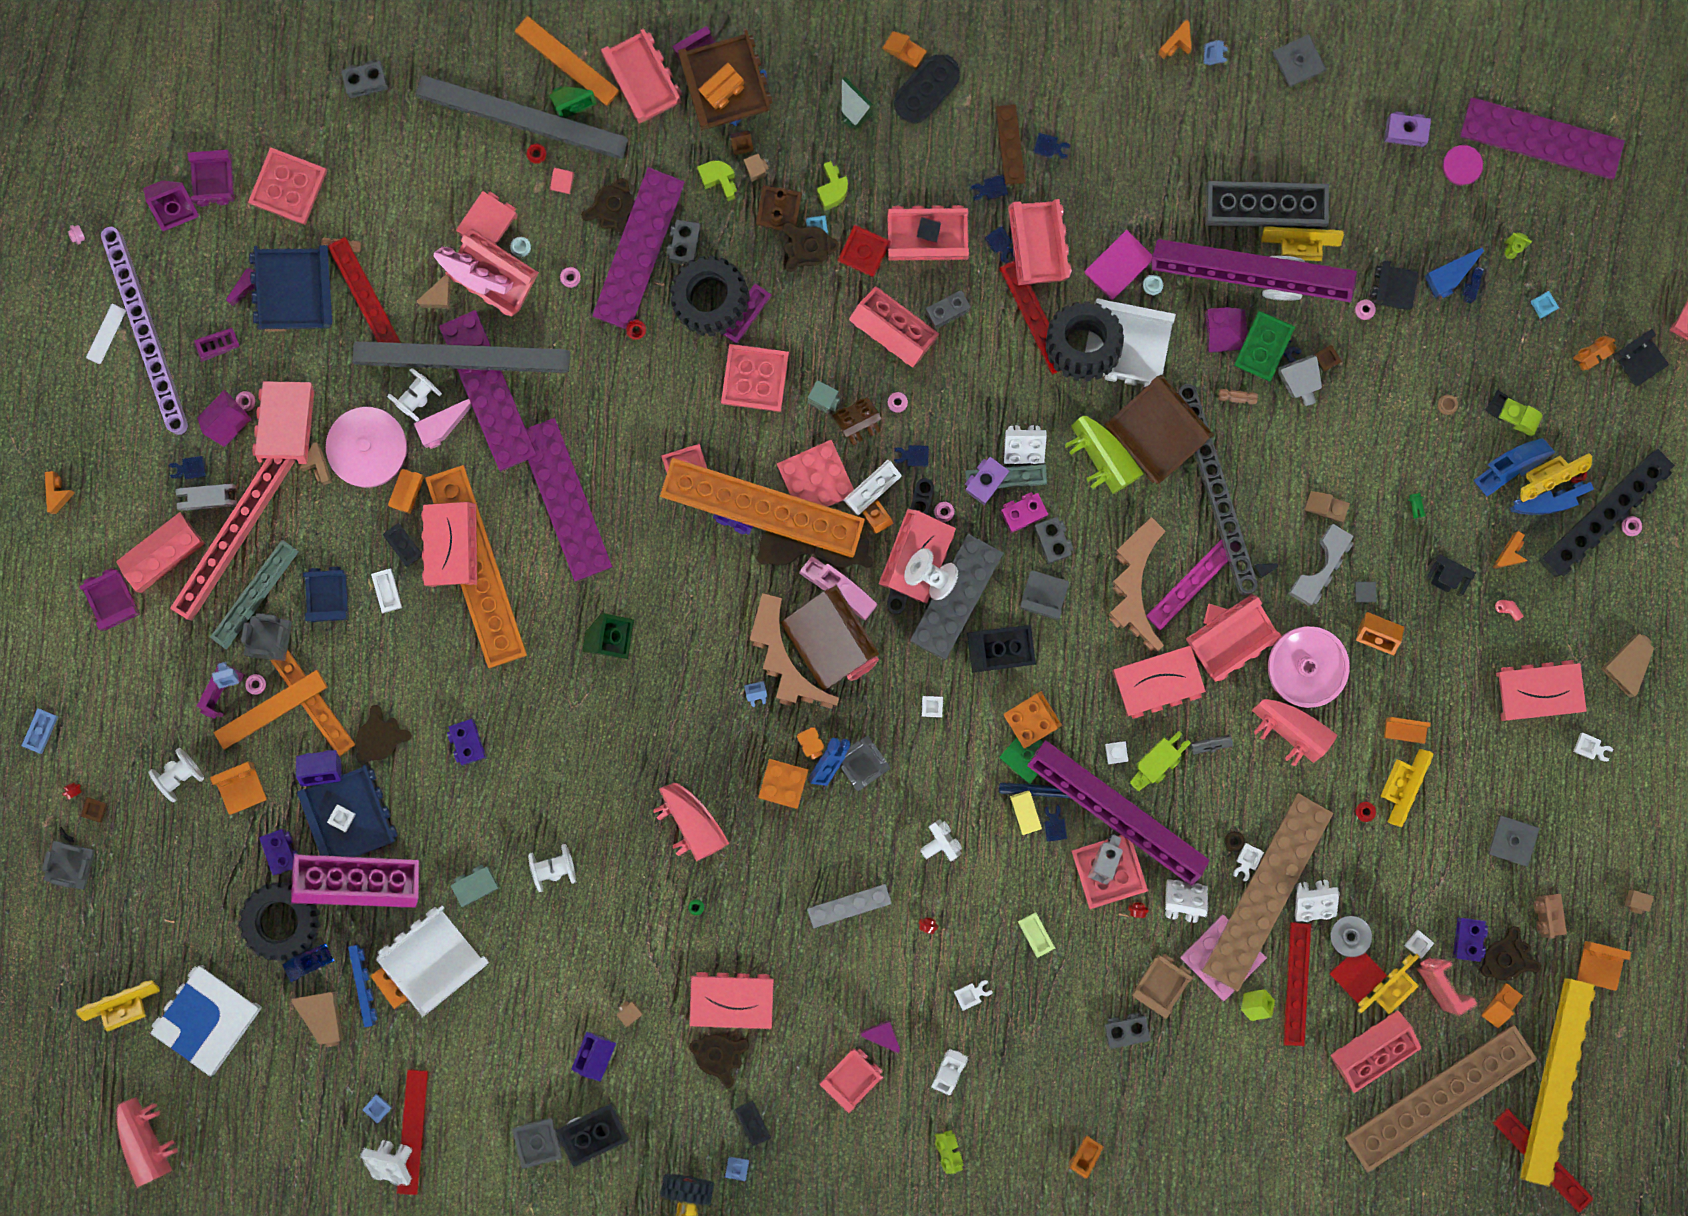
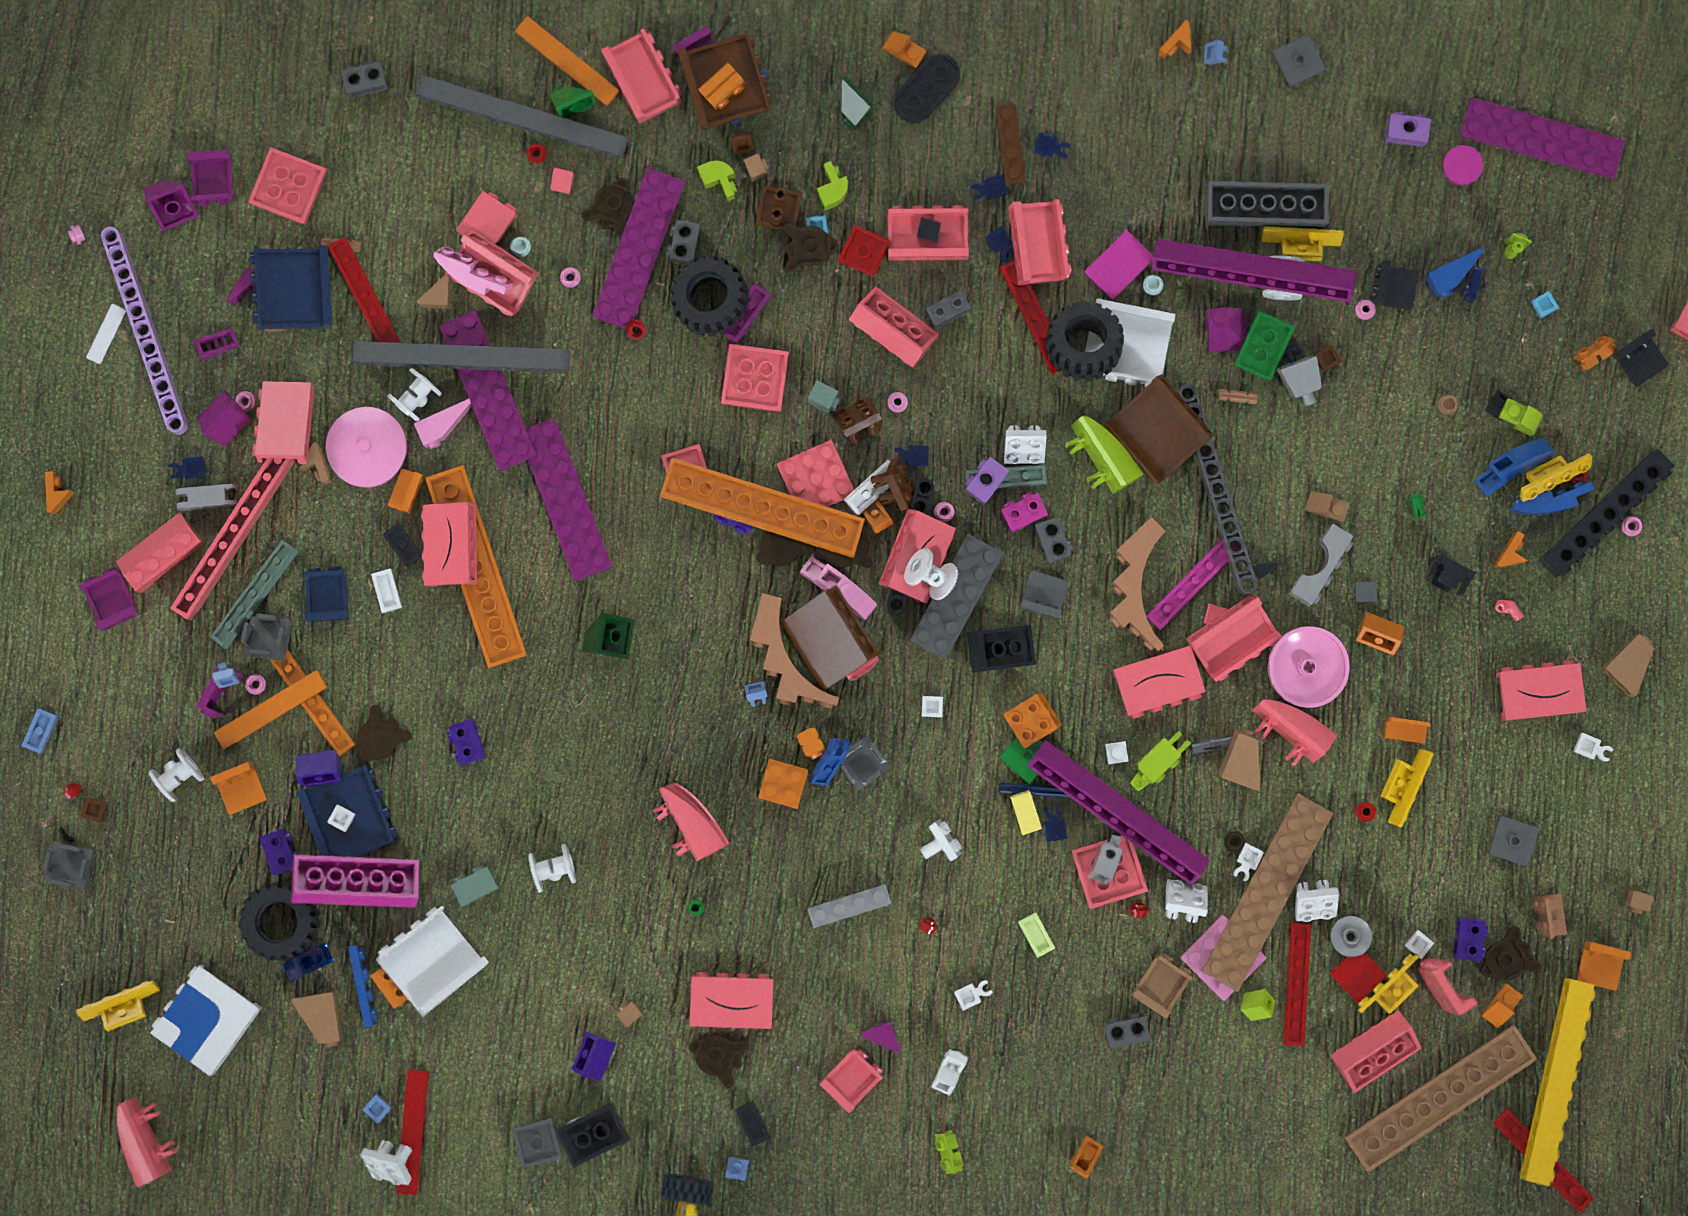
(901, 487): none -> reddish brown plate
(1242, 760): none -> medium nougat slope

